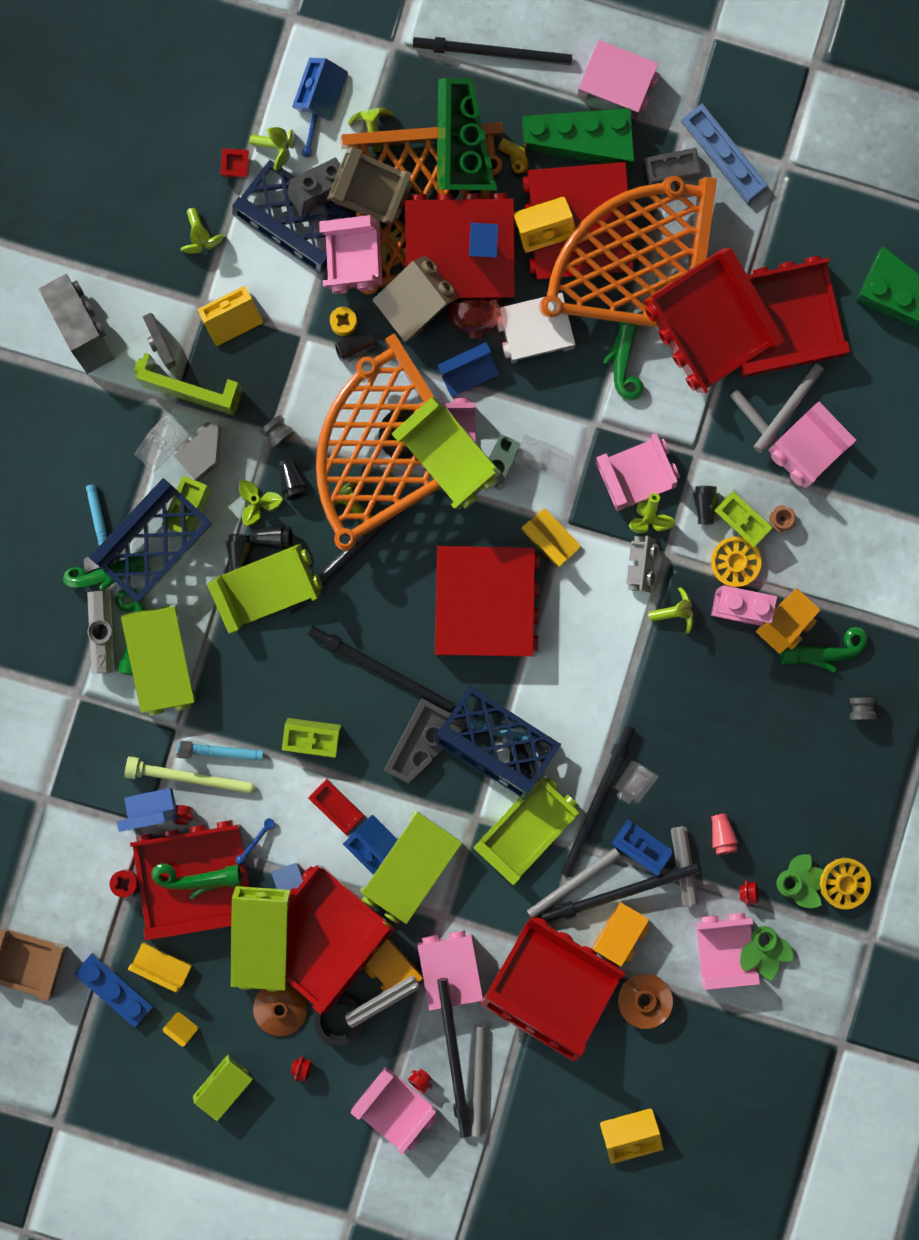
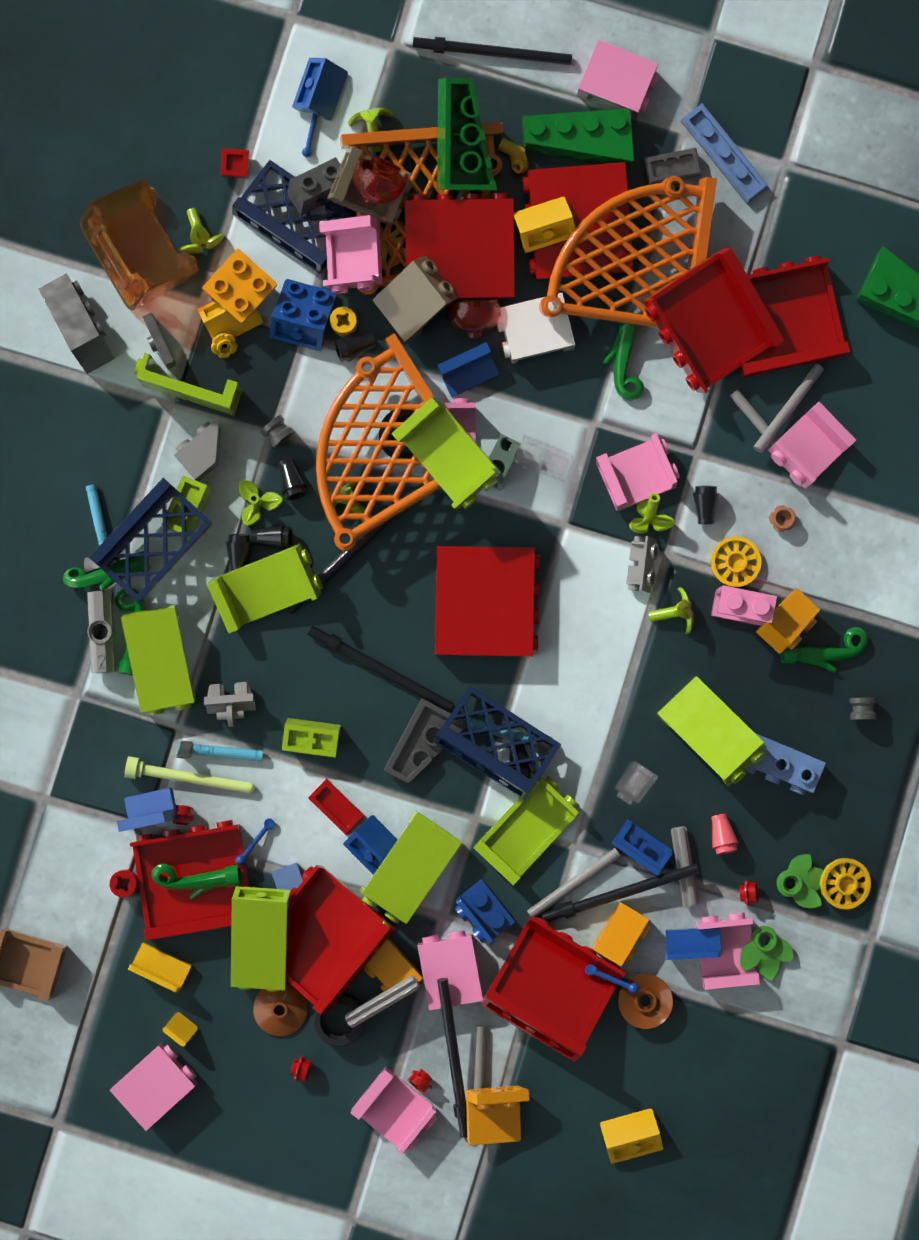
(113, 989): blue plate -> none
(134, 245): none -> clear orange windscreen
(154, 1085): none -> bright pink panel
(161, 442): clear slope -> none
(222, 1088): lime hinge -> none
(224, 338): none -> yellow plate
(229, 706): none -> light grey hips
(239, 286): none -> light orange bracket
(278, 140): lime plant -> none
(302, 315): none -> blue bracket
(378, 180): none -> clear red cylinder
(483, 240): blue panel -> none
(484, 912): none -> blue bracket
(494, 1114): none -> light orange bracket
(551, 538): yellow panel -> none
(591, 971): none -> blue hinge
(619, 752): black bar -> none
(693, 943): none -> blue panel
(713, 731): none -> lime panel
(743, 518): lime hinge -> none
(789, 766): none -> medium blue brick

